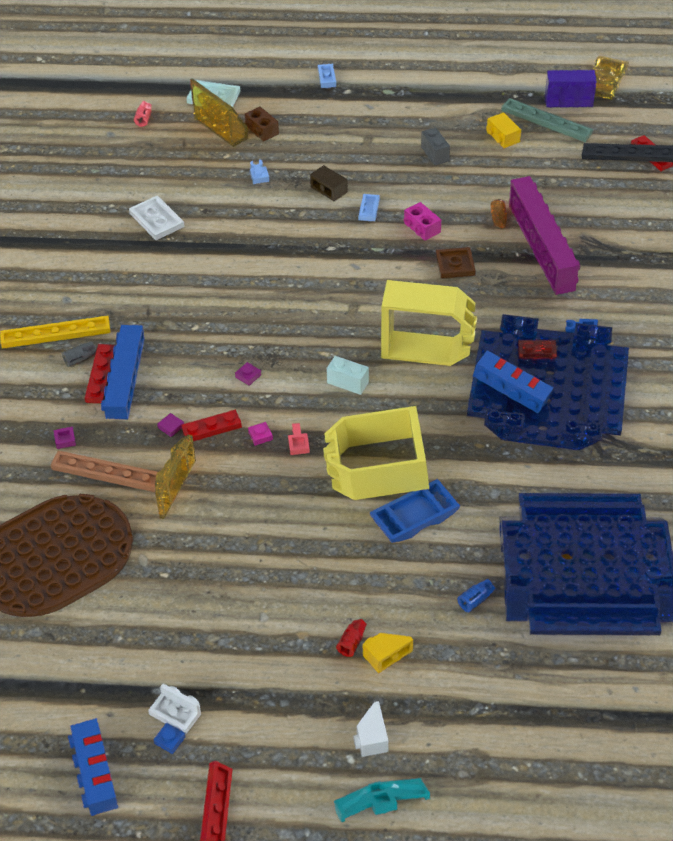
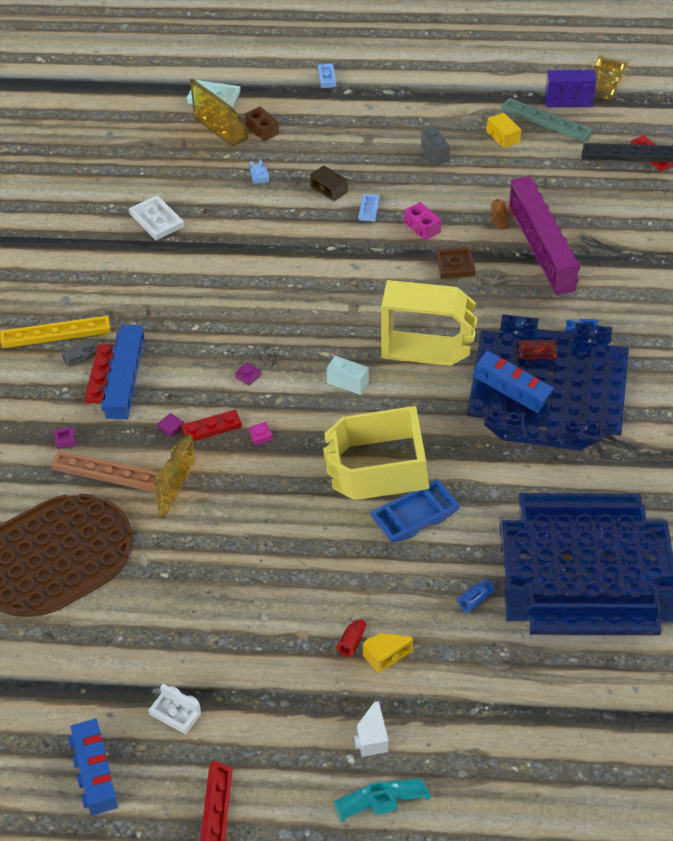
(143, 112): coral hinge -> none
(169, 738): blue plate -> none
(298, 442): coral plate -> none

